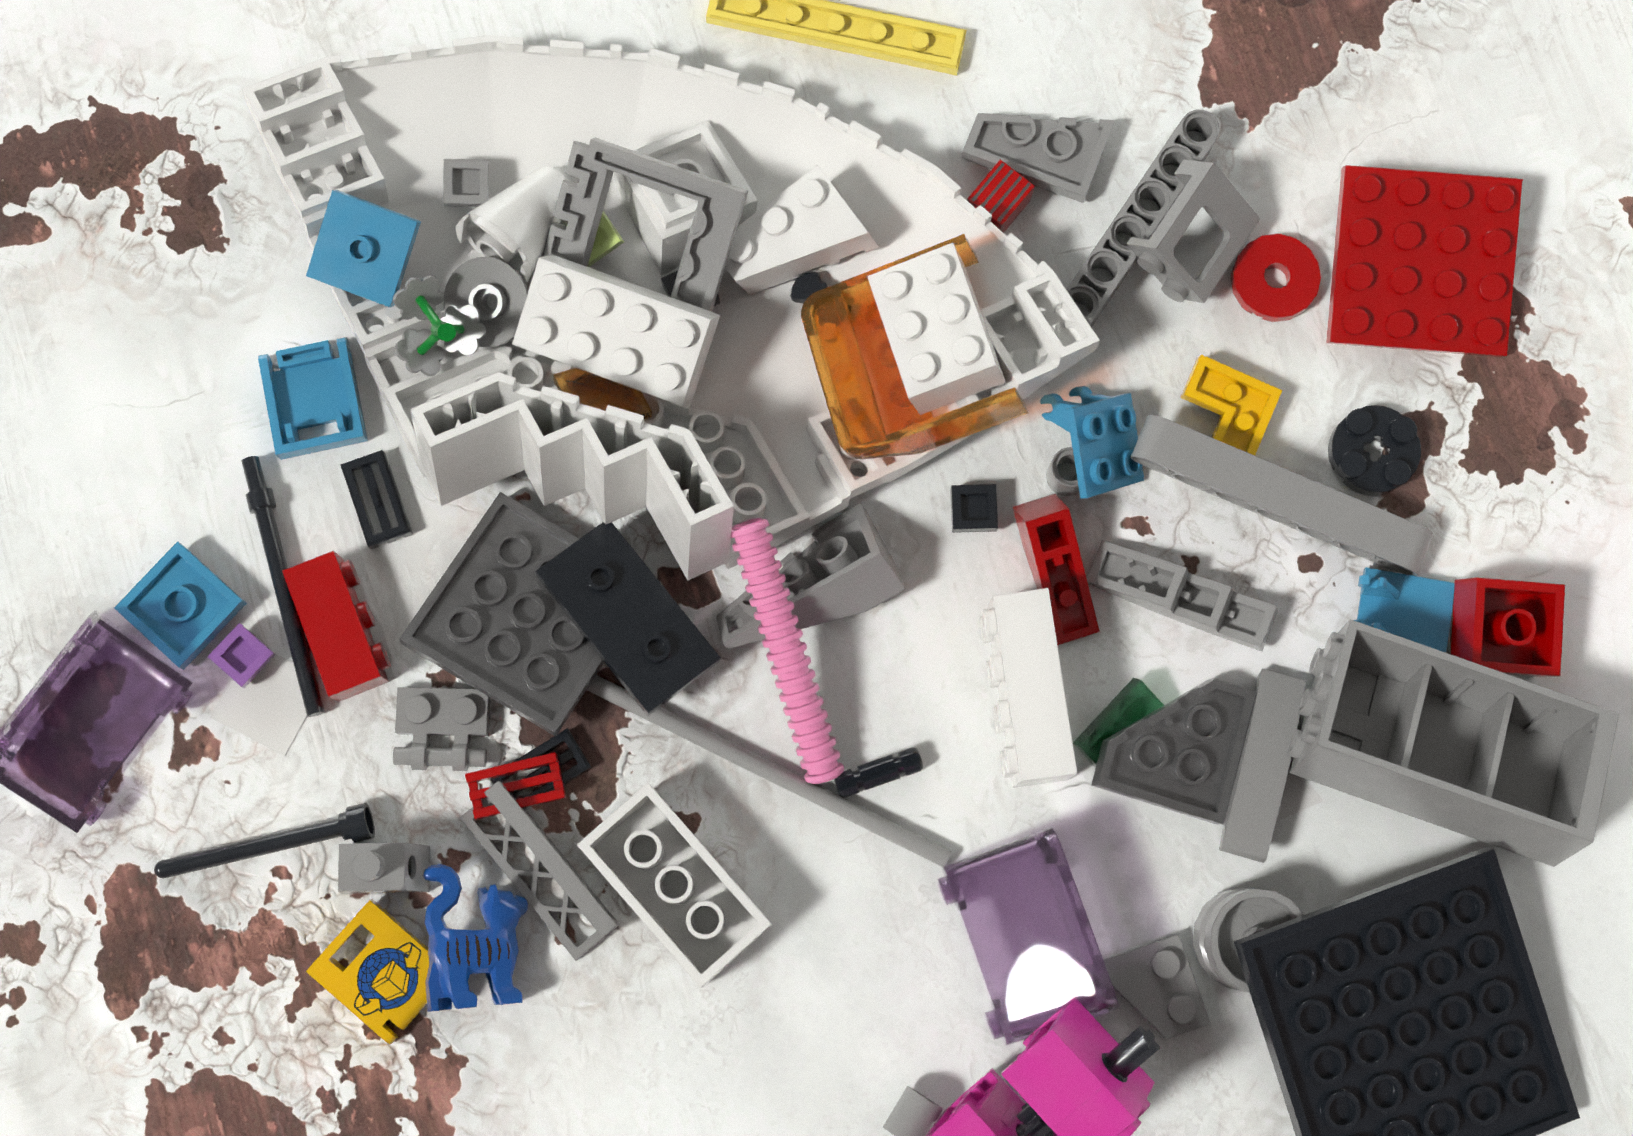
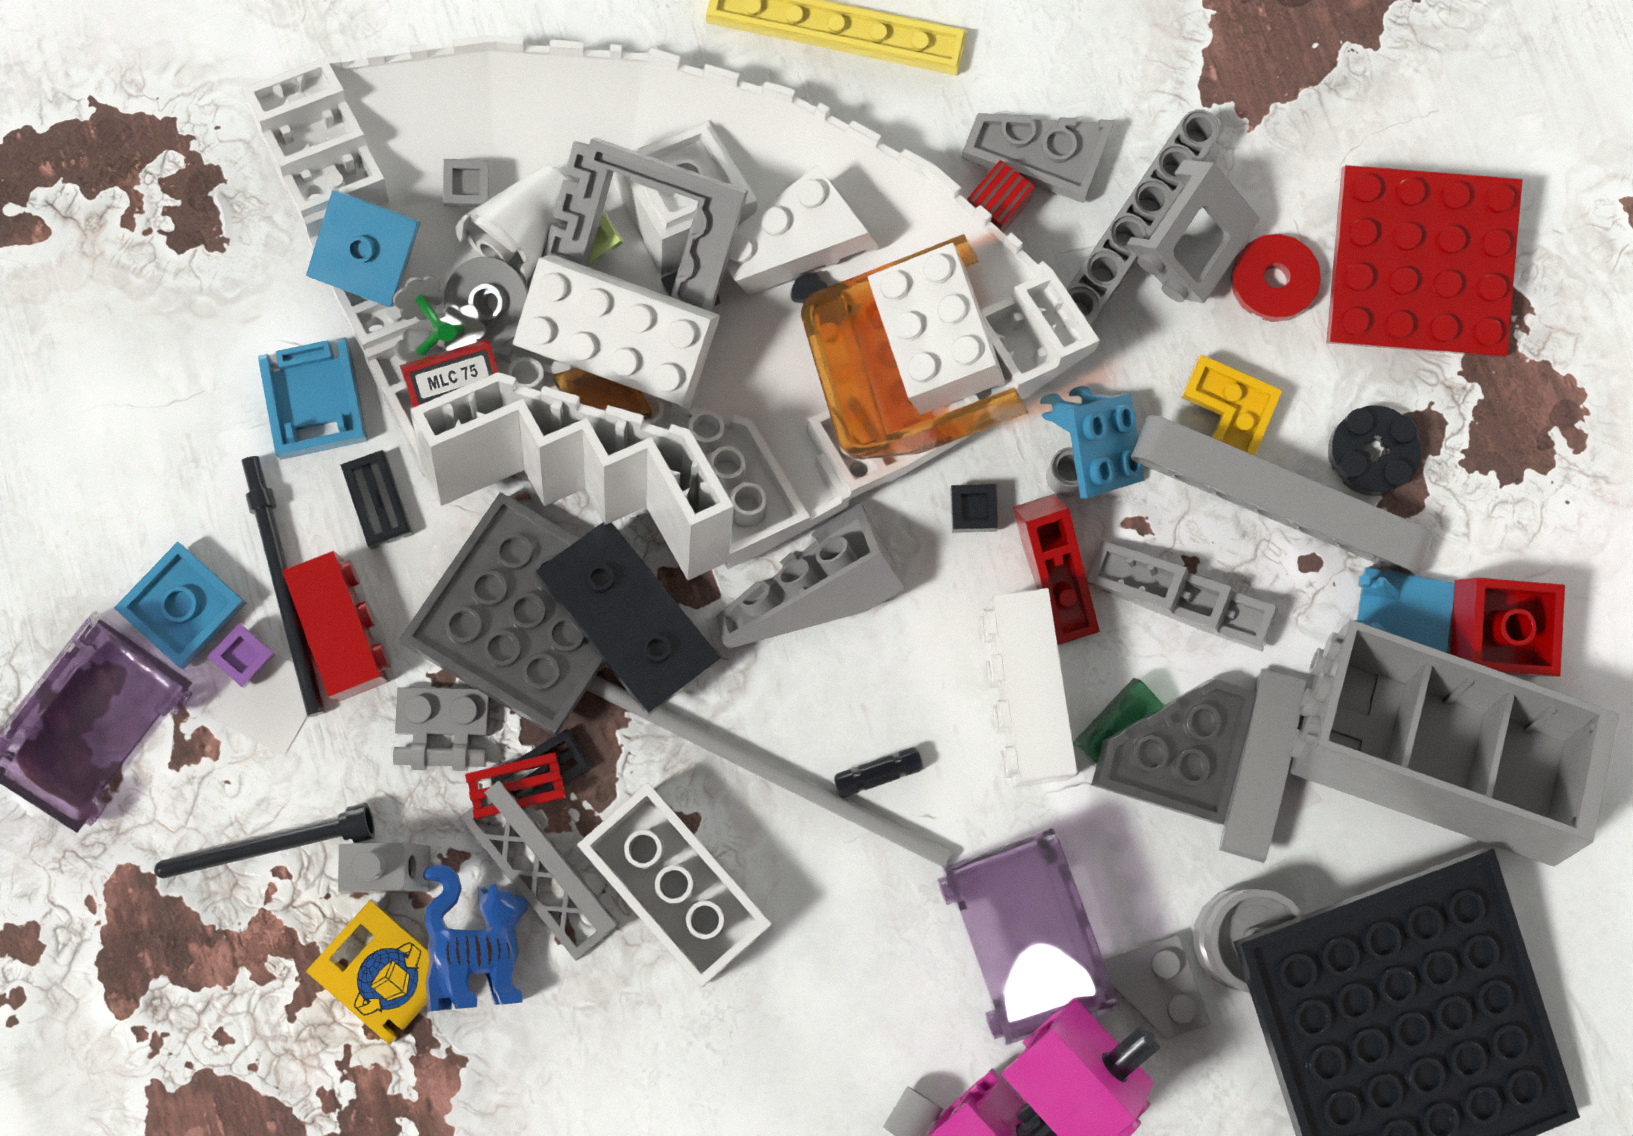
(447, 371): none -> tile
(786, 651): bright pink piece -> none

